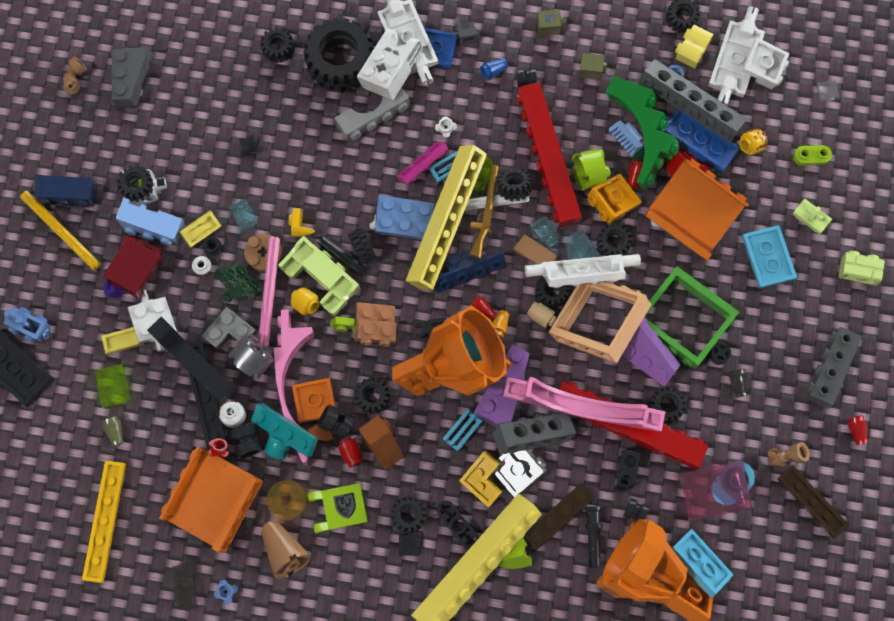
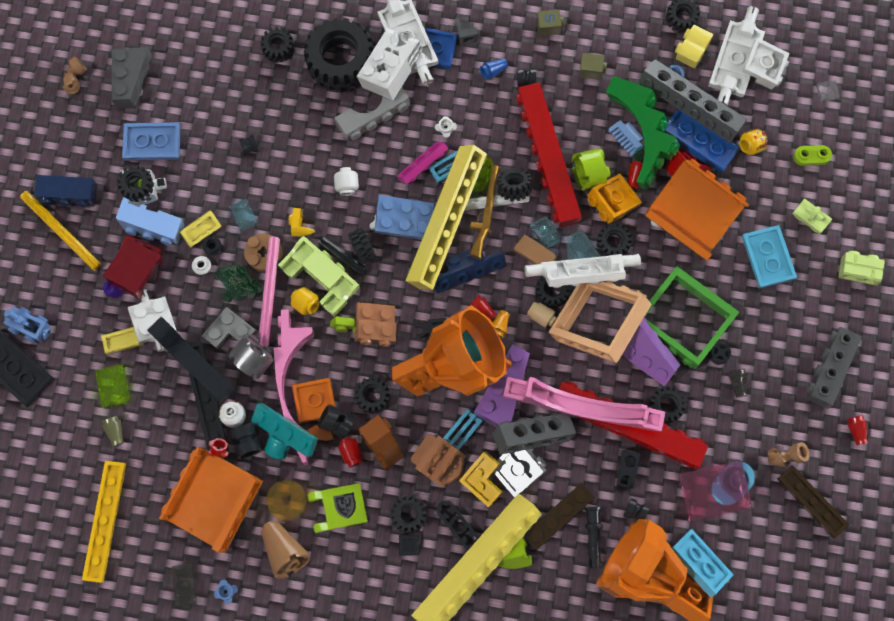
(151, 141): none -> medium blue plate
(346, 181): none -> white head
(439, 460): none -> nougat piece

